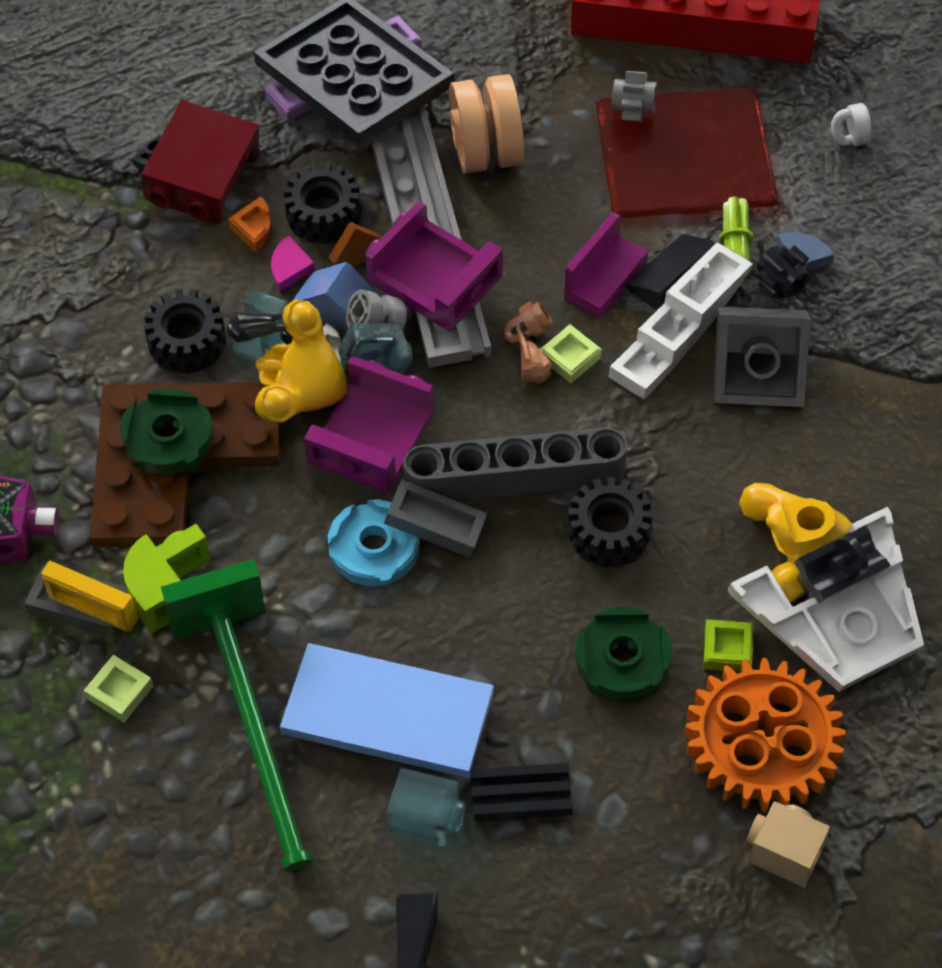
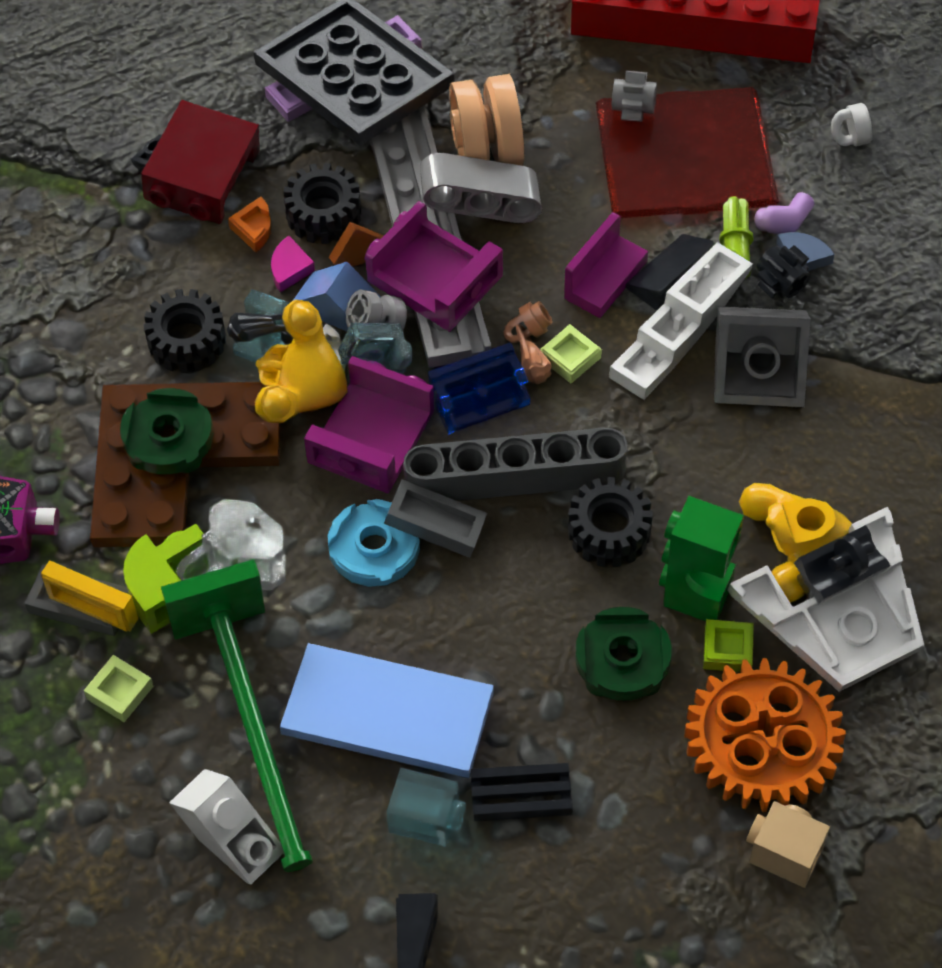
(227, 824): none -> white slope
(234, 542): none -> clear hinge
(479, 388): none -> clear blue hinge
(480, 188): none -> light grey beam
(699, 558): none -> green arch
(784, 218): none -> lavender arm

